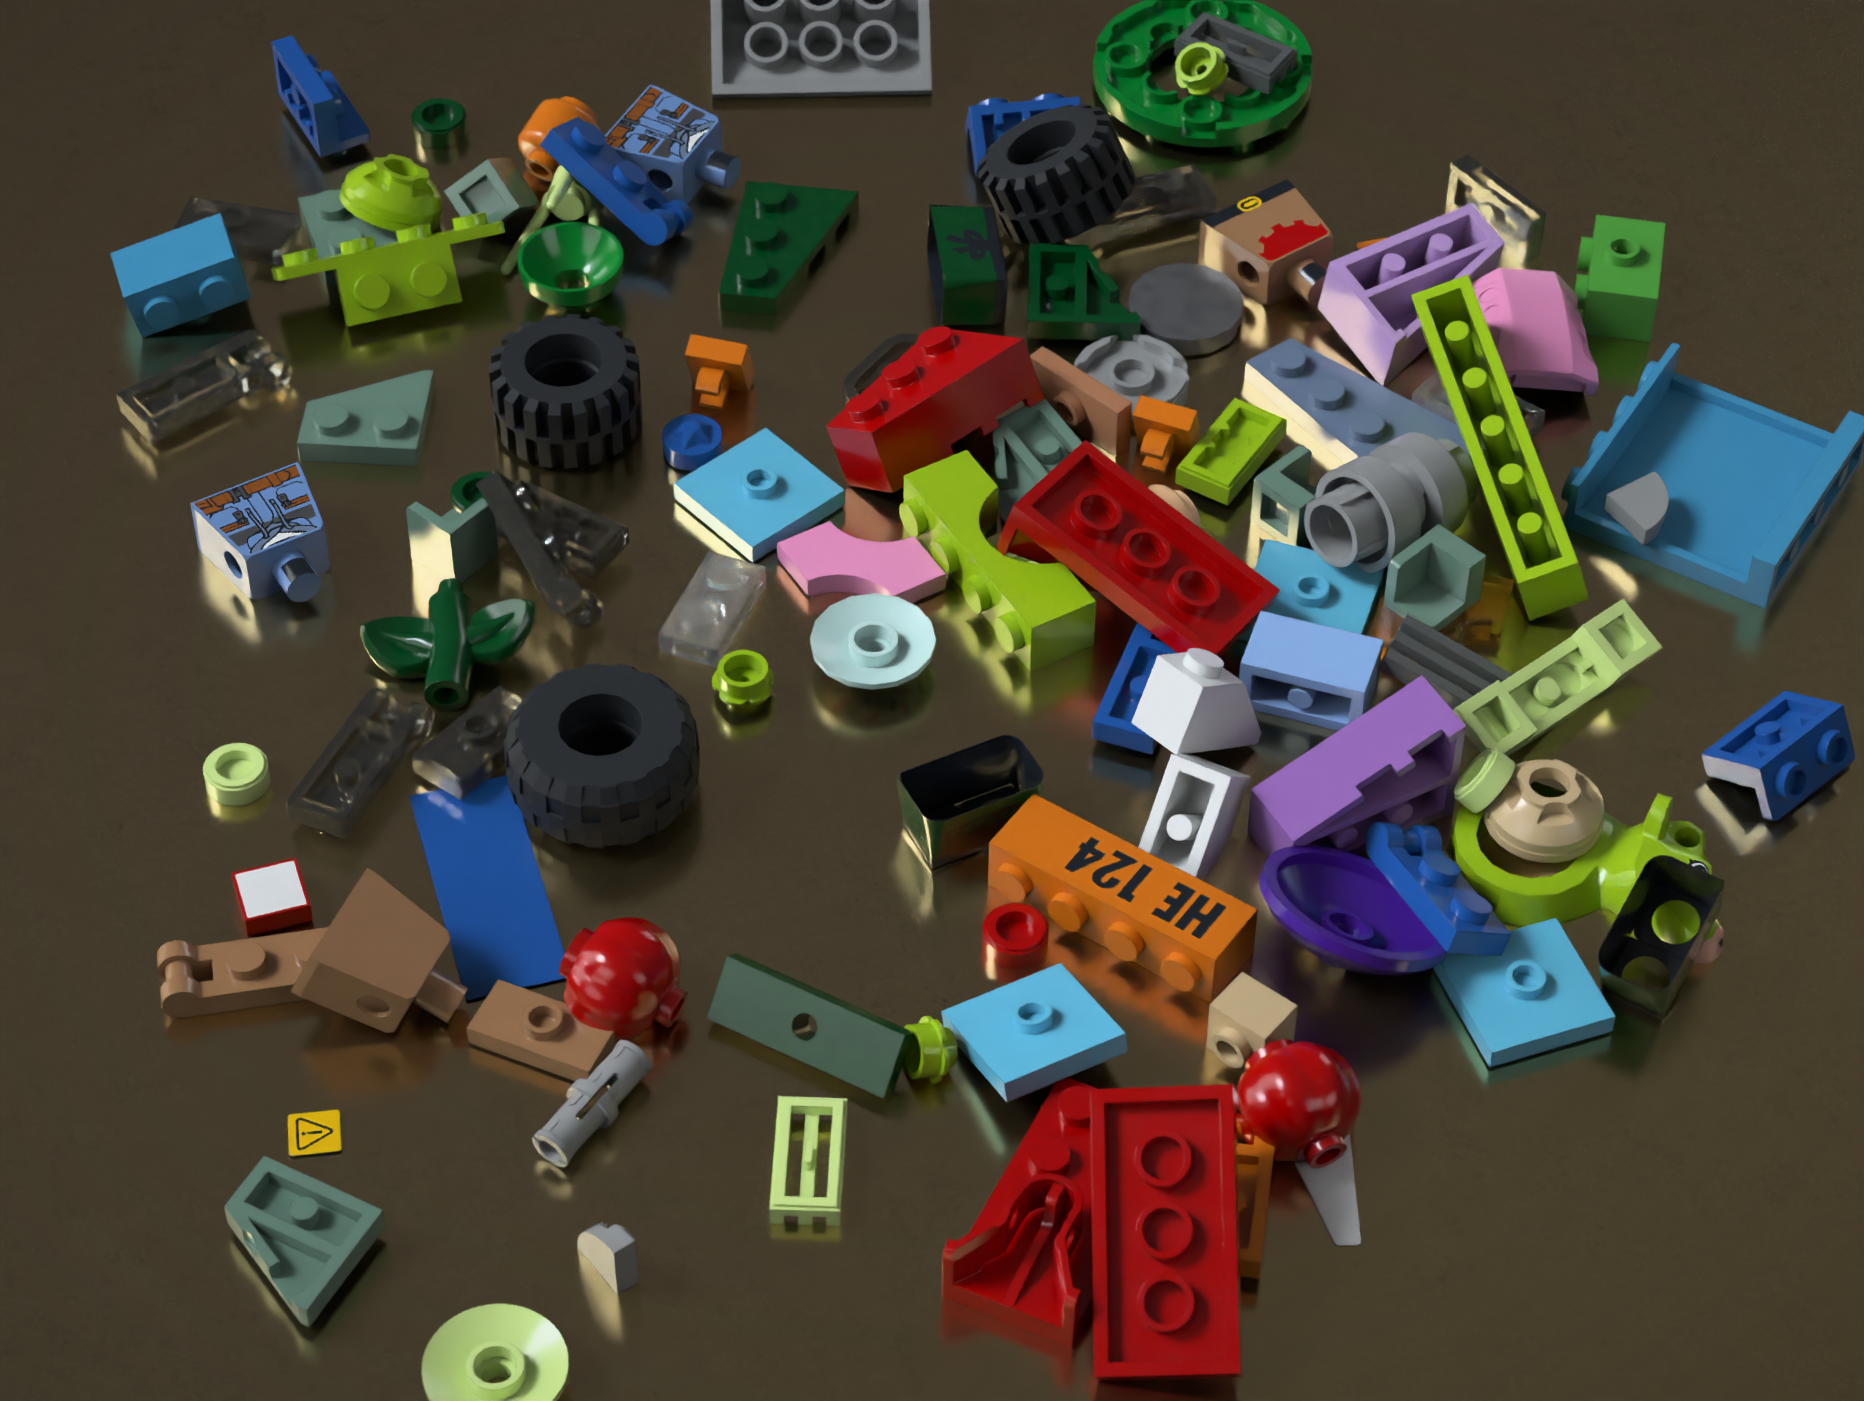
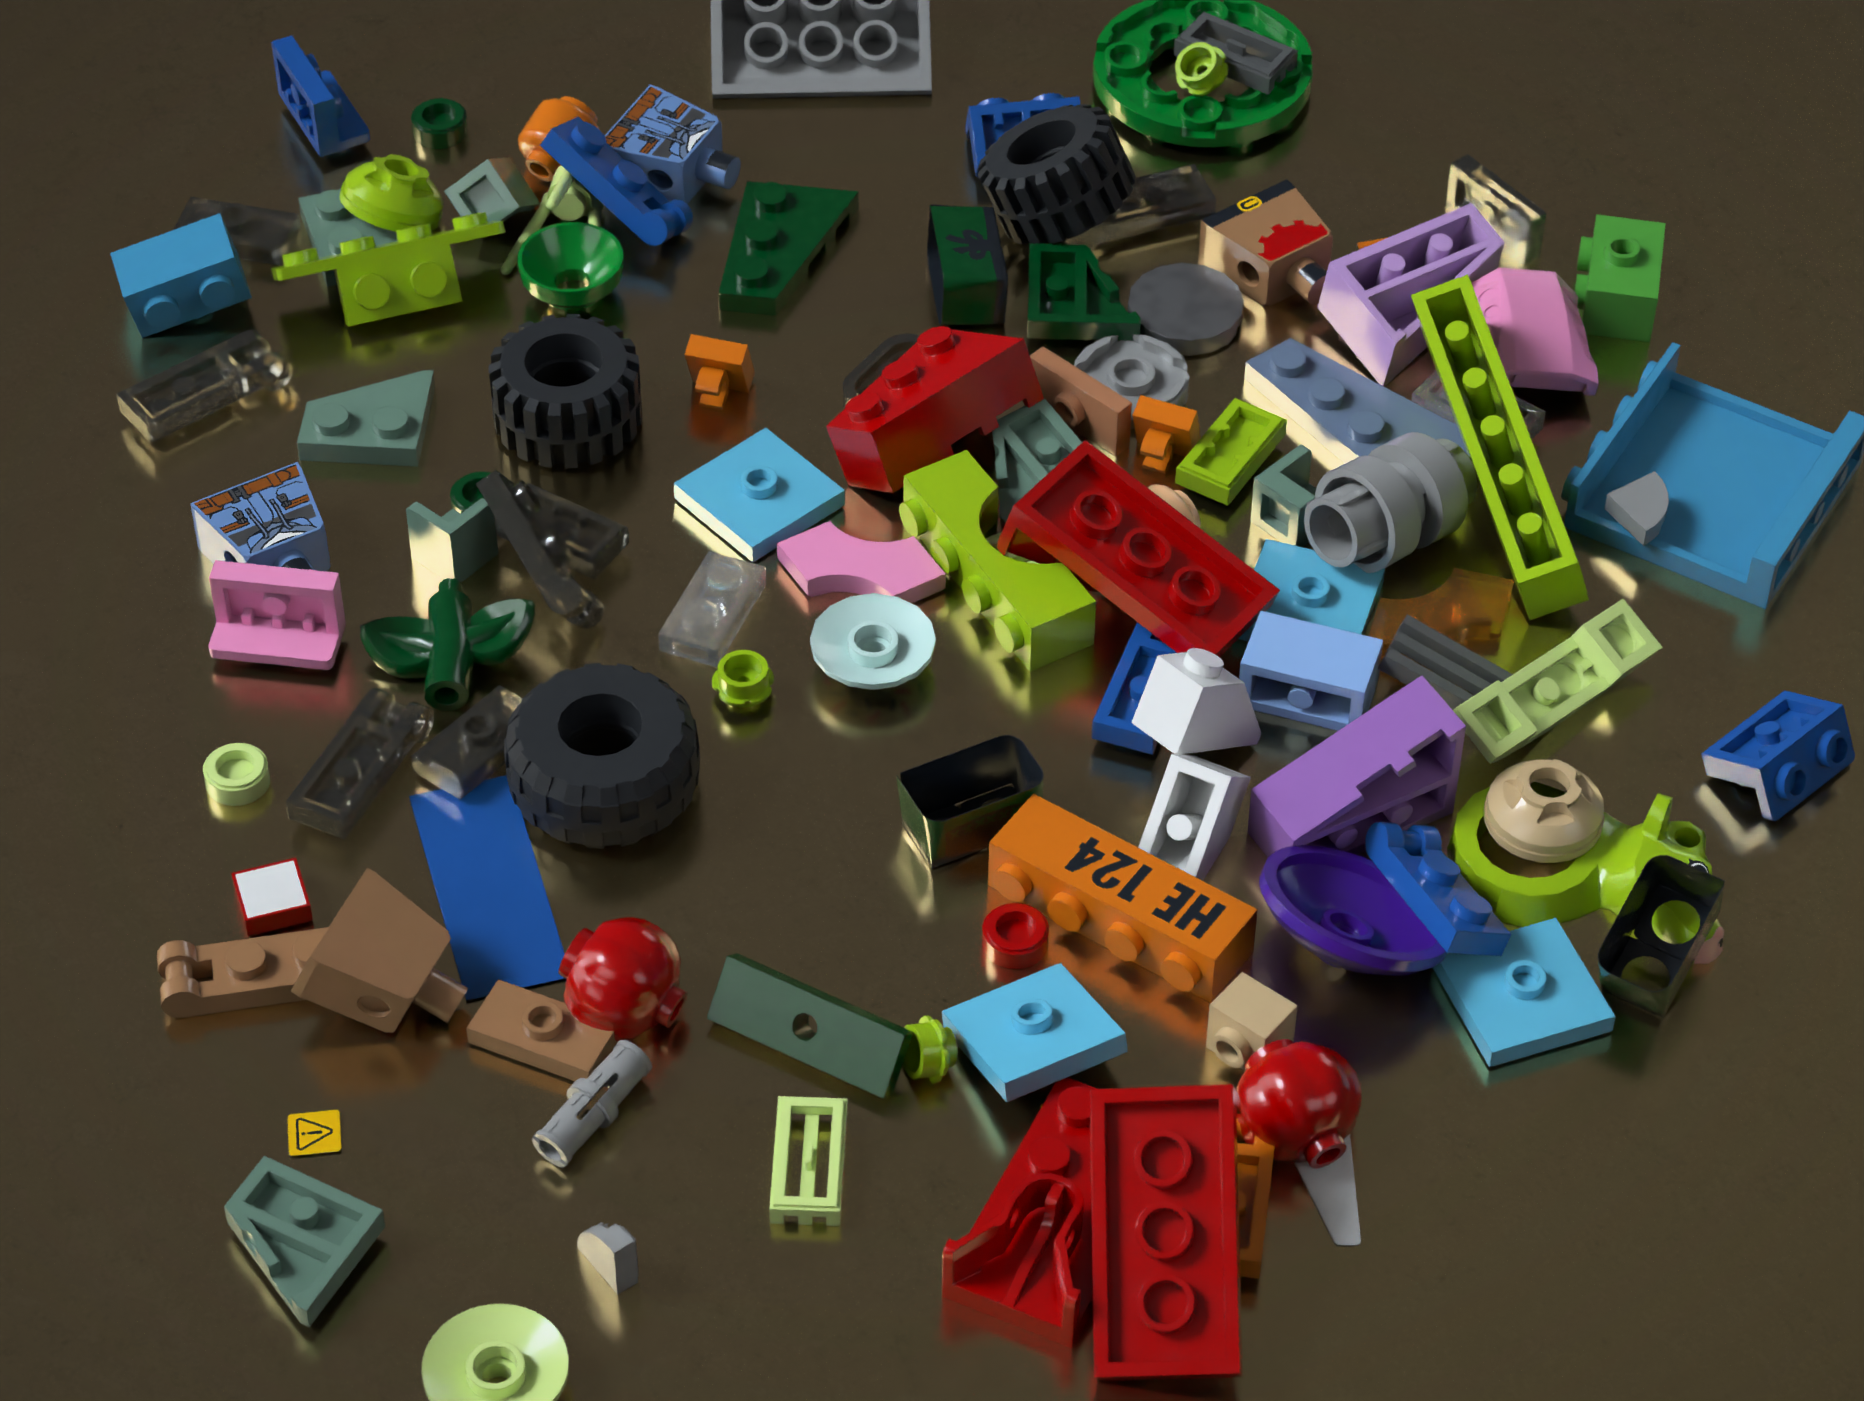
(276, 615): none -> bright pink bracket
(691, 441): blue tile -> none
(1435, 578): sand green panel -> none
(1484, 779): yellowish green tile -> none

